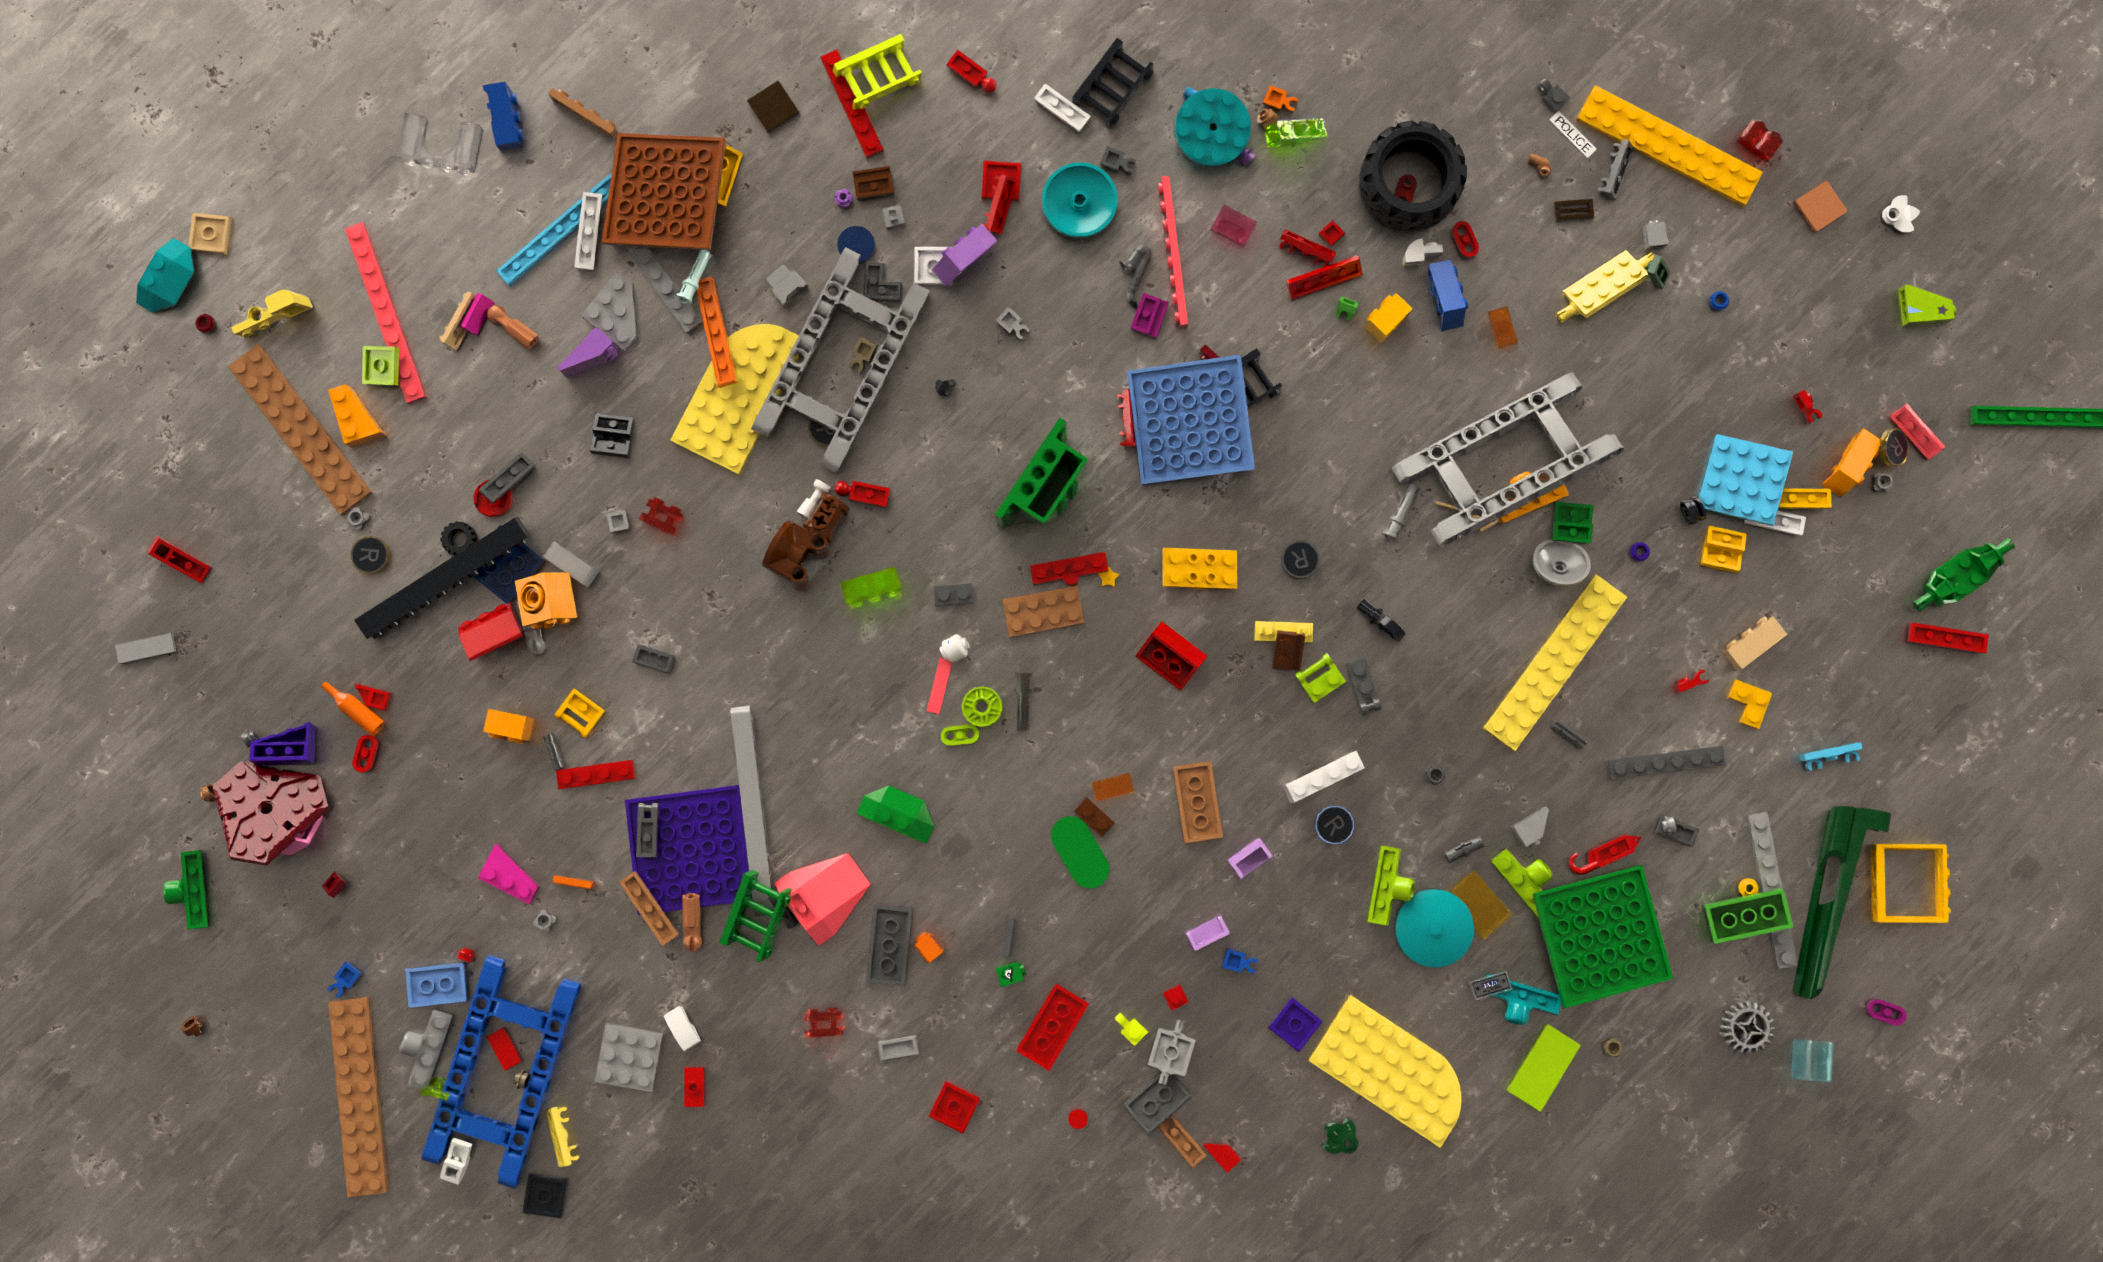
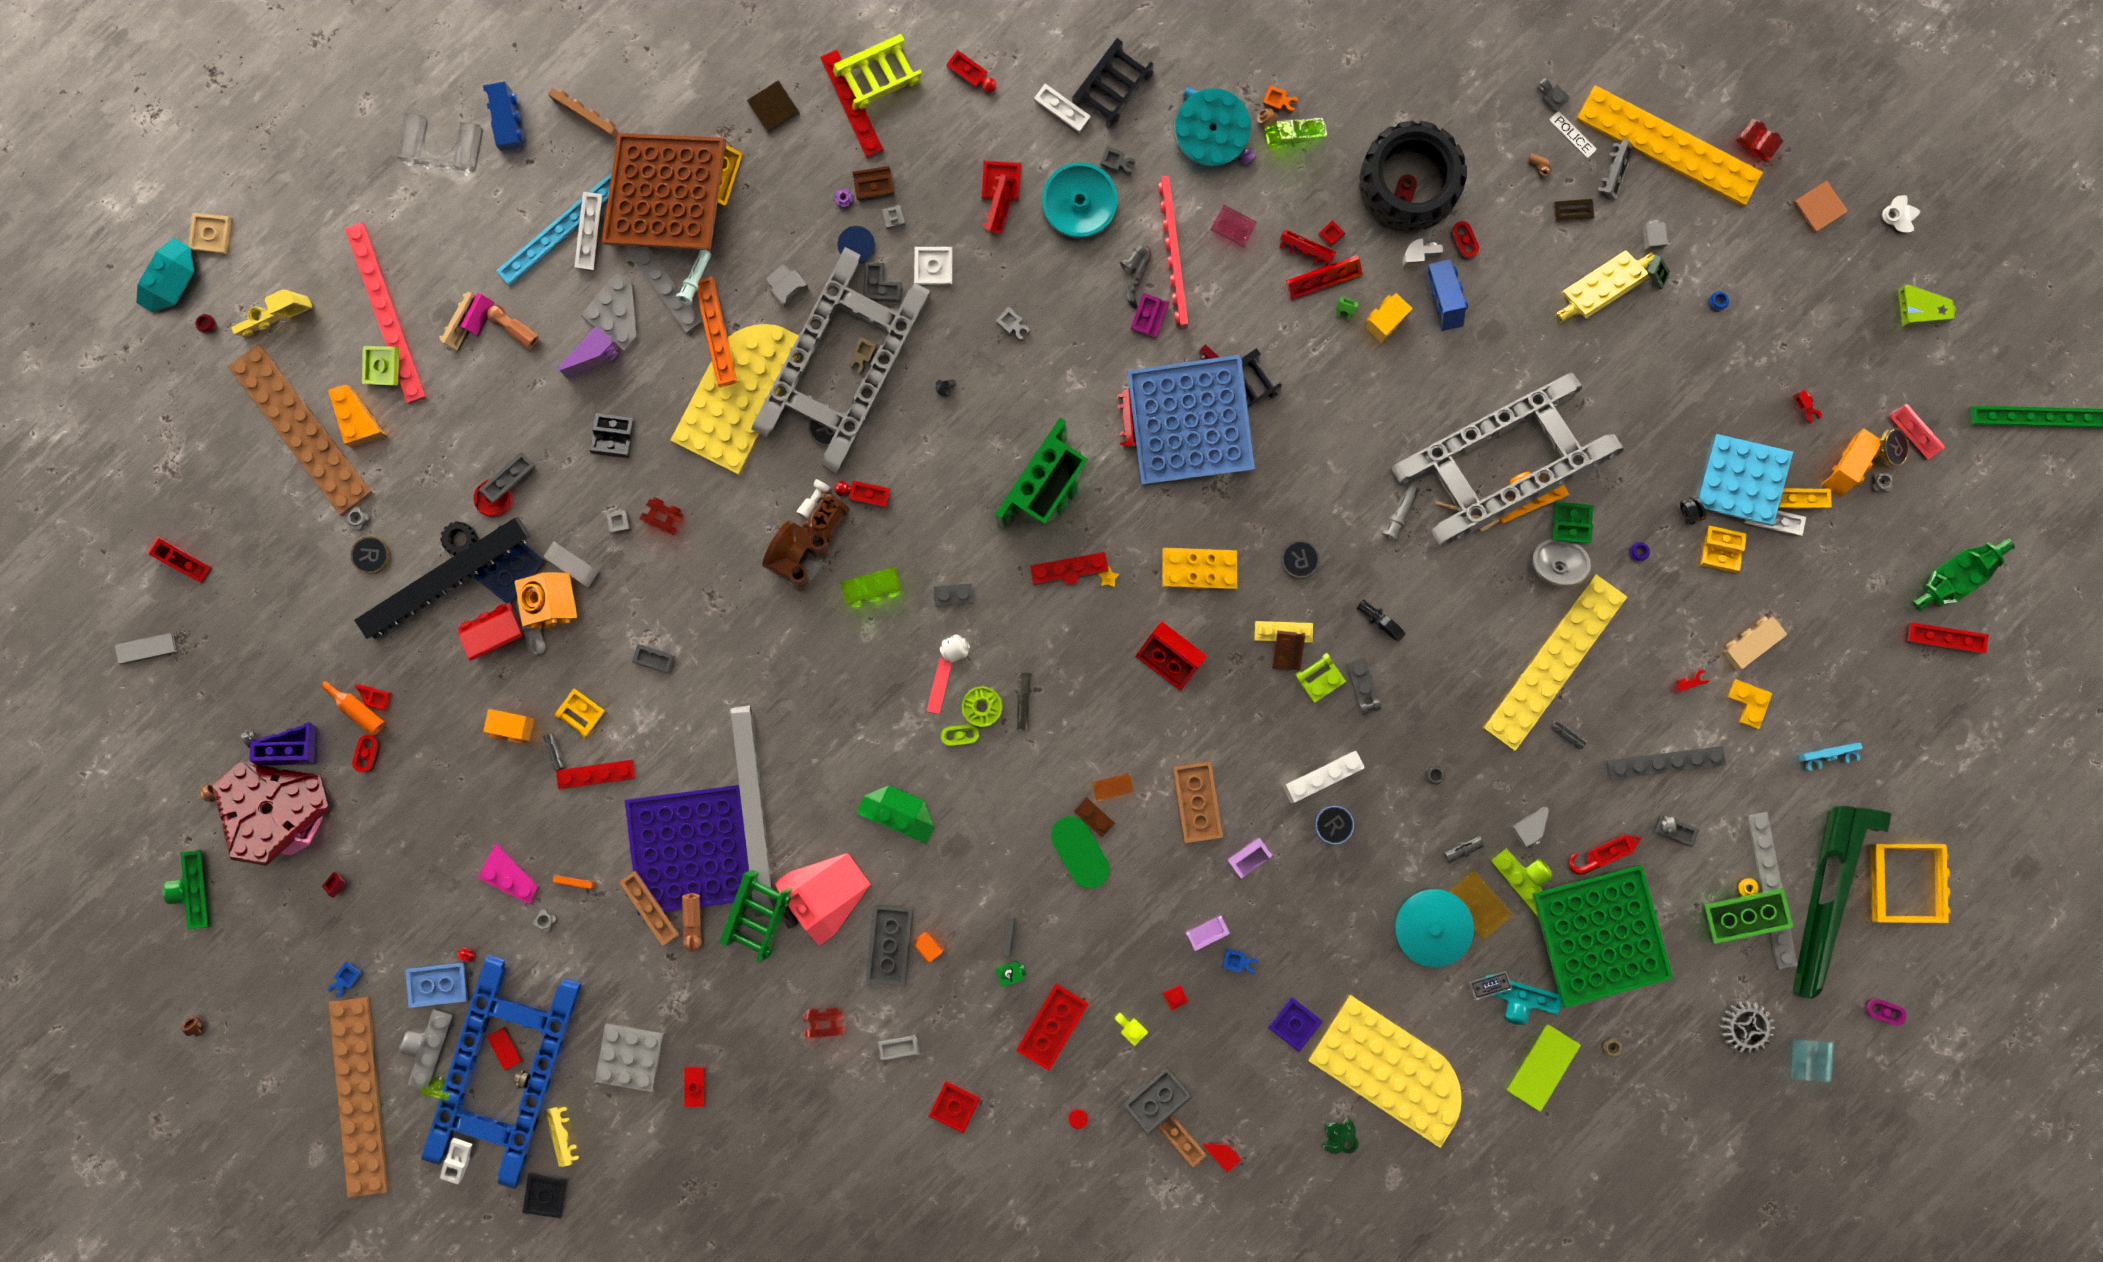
(647, 830): dark grey plate -> none
(682, 1029): white slope -> none
(963, 254): medium lavender wedge -> none
(1043, 611): medium nougat plate -> none
(1171, 1052): light grey plate -> none
(1388, 886): lime plate -> none
(1503, 327): clear orange plate -> none

